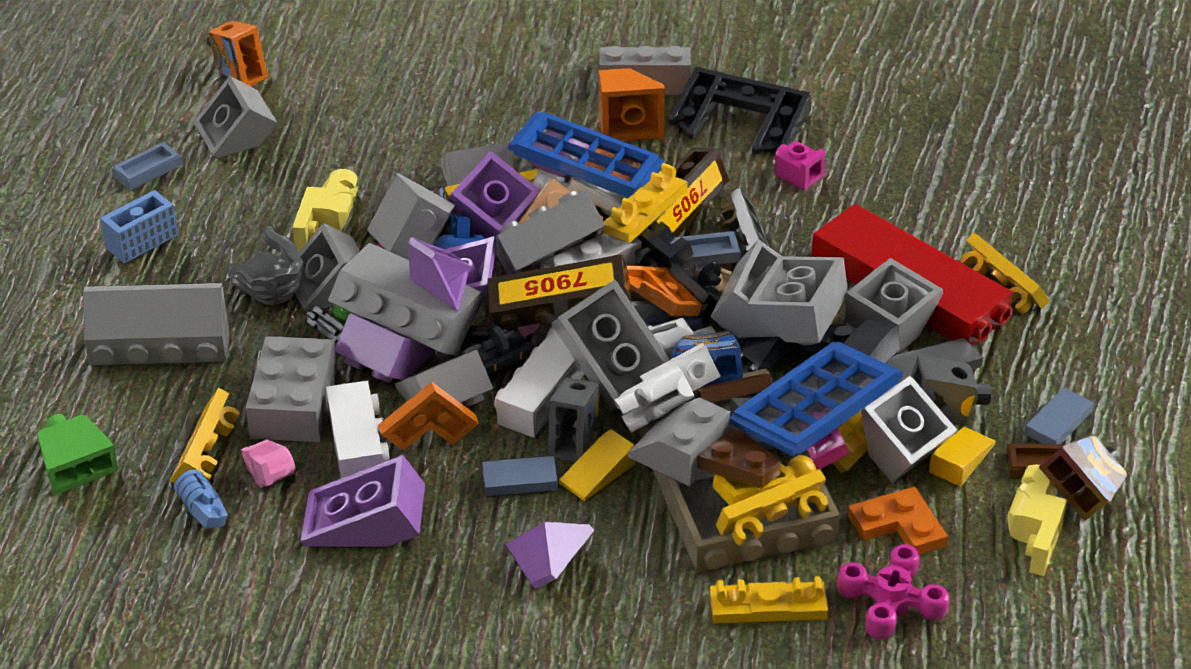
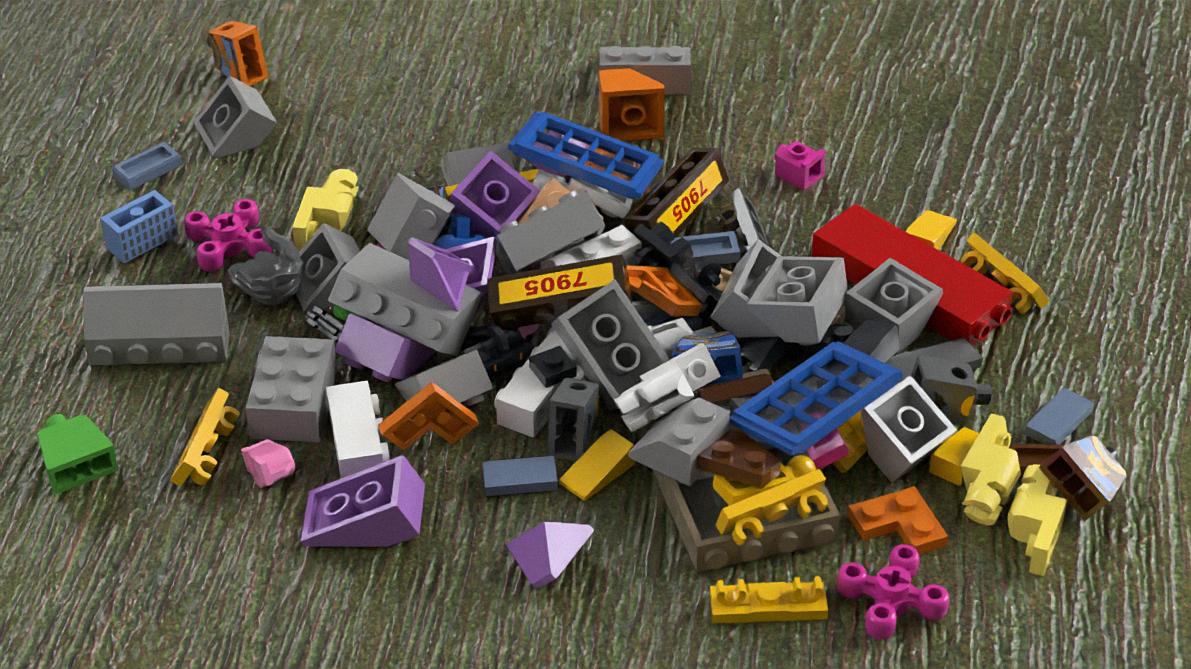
(200, 499): medium blue hinge -> none
(226, 233): none -> dark pink gear
(552, 366): none -> black plate
(645, 204): yellow plate -> none
(706, 88): black wedge -> none
(932, 228): none -> yellow slope
(989, 472): none -> light yellow plate

